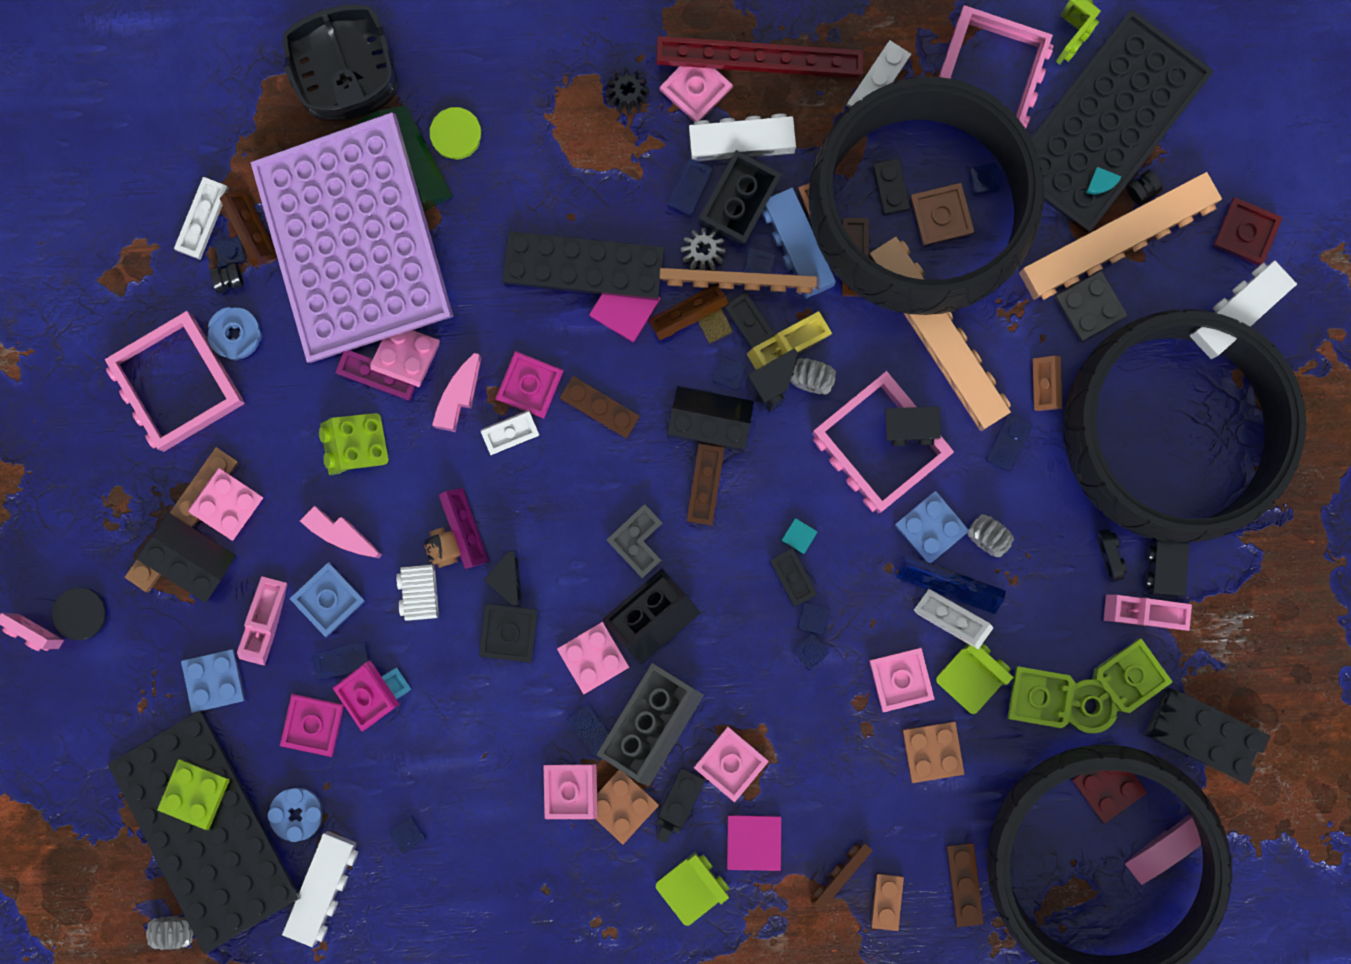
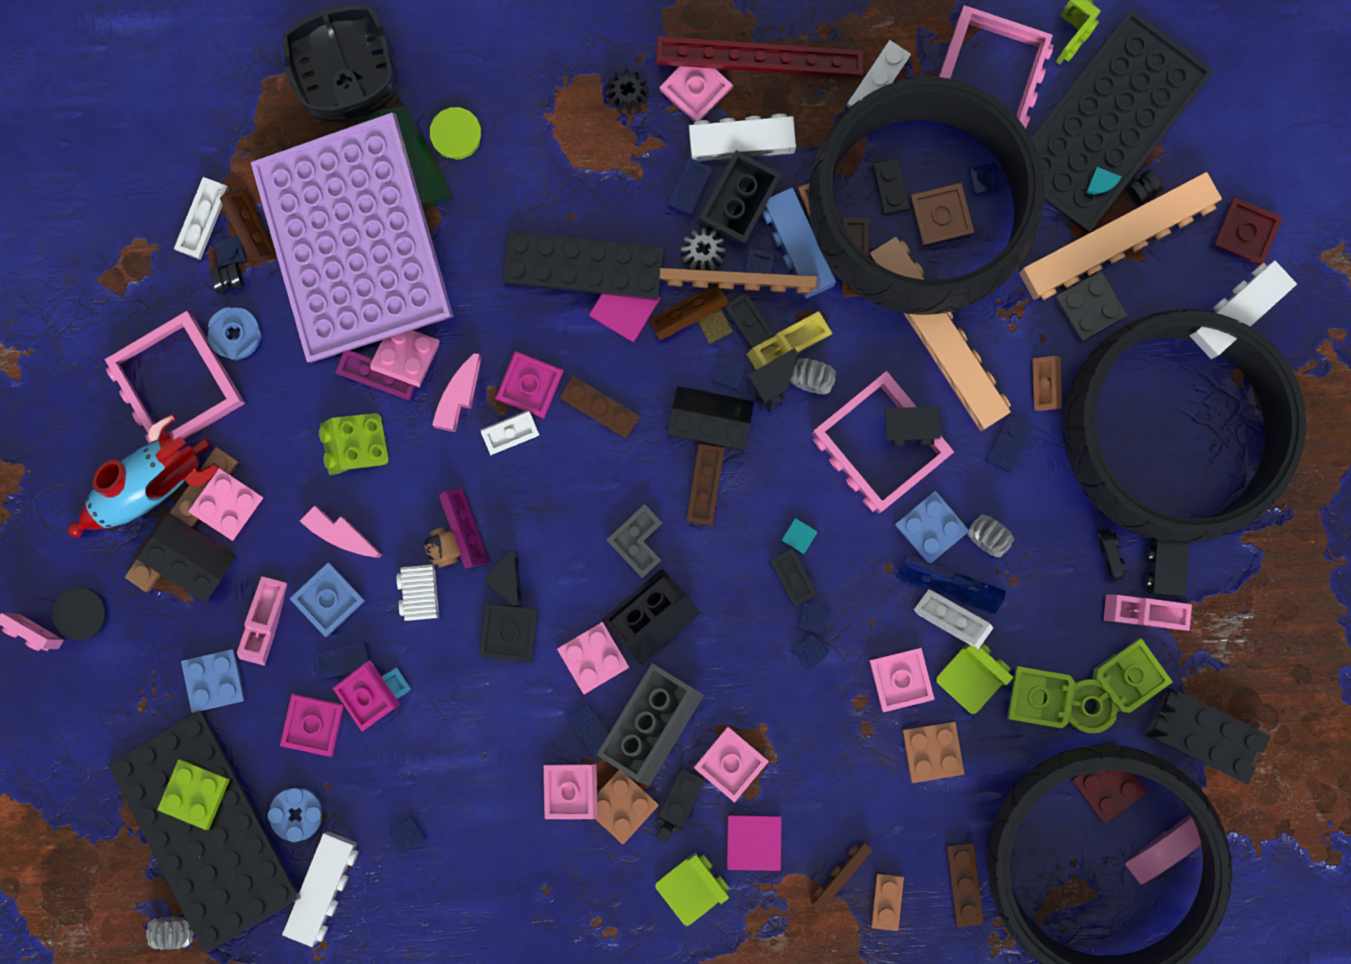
(142, 480): none -> piece

